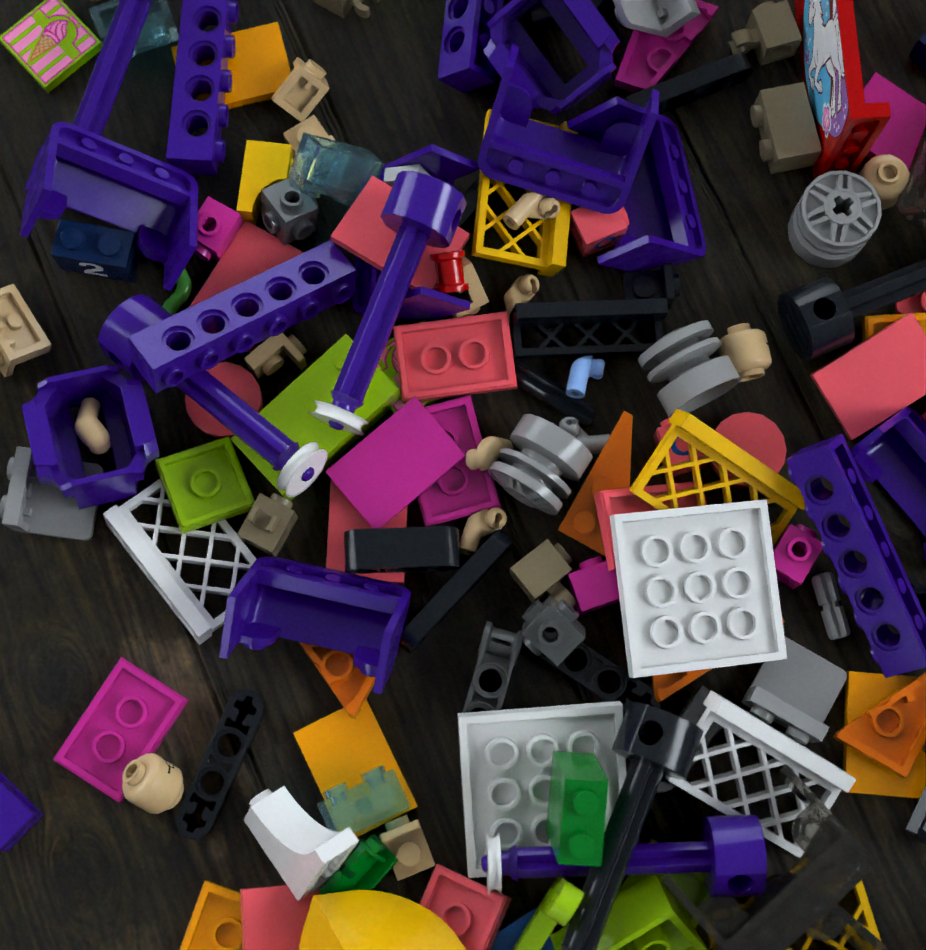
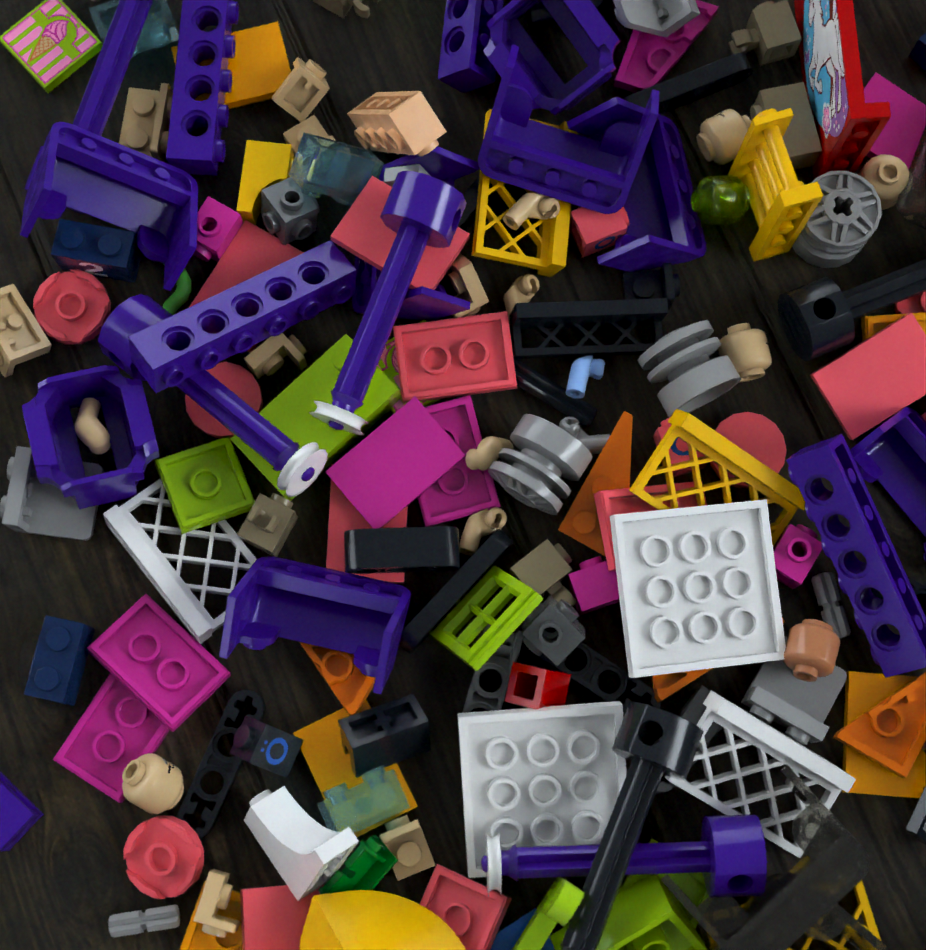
(59, 660): none -> dark blue brick
(71, 306): none -> coral tile
(136, 921): none -> light grey piece
(147, 121): none -> tan bracket
(159, 662): none -> dark pink tile
(163, 857): none -> coral tile
(215, 896): none -> tan bracket
(266, 746): none -> black brick
(385, 734): none -> black hinge
(397, 123): none -> light nougat brick
(449, 271): red bush -> none
(499, 630): none -> lime piece
(536, 686): none -> red brick
(577, 808): green brick -> none
(720, 199): none -> clear neon green head
(722, 136): none -> tan head
(776, 196): none -> yellow fence
(811, 650): none -> nougat head

